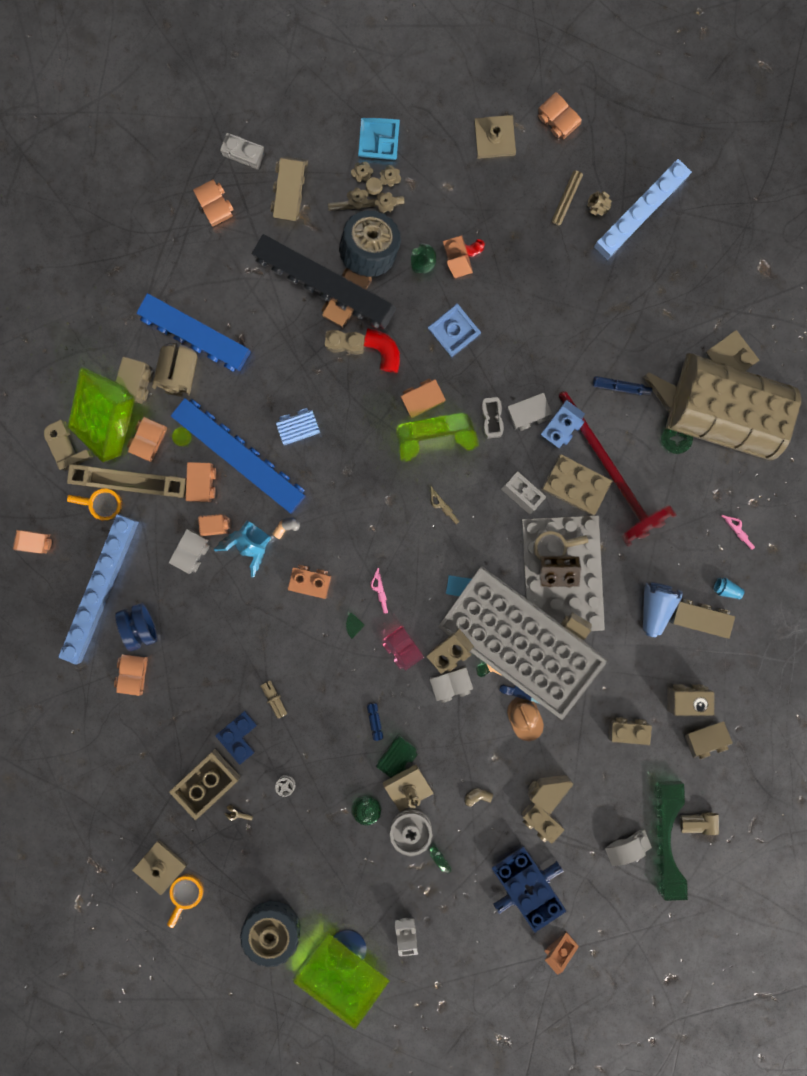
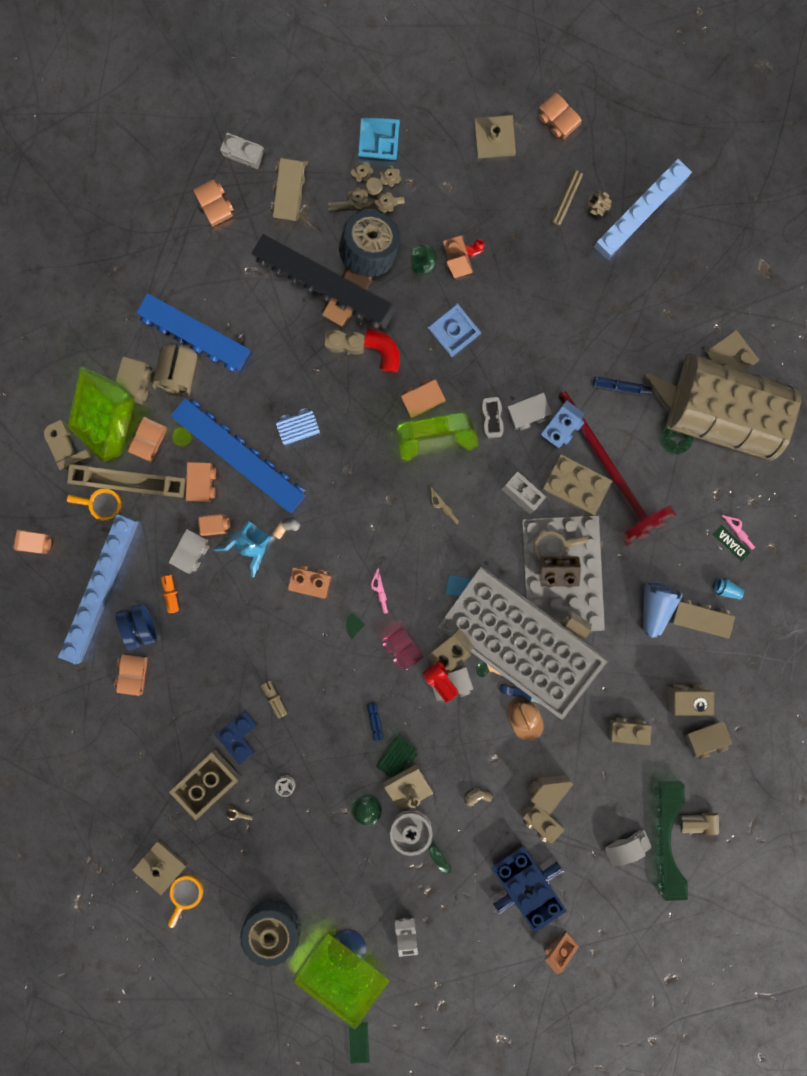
(169, 593): none -> orange axle
(359, 1044): none -> clear green tile
(438, 677): none -> red piece
(731, 543): none -> clear green sticker

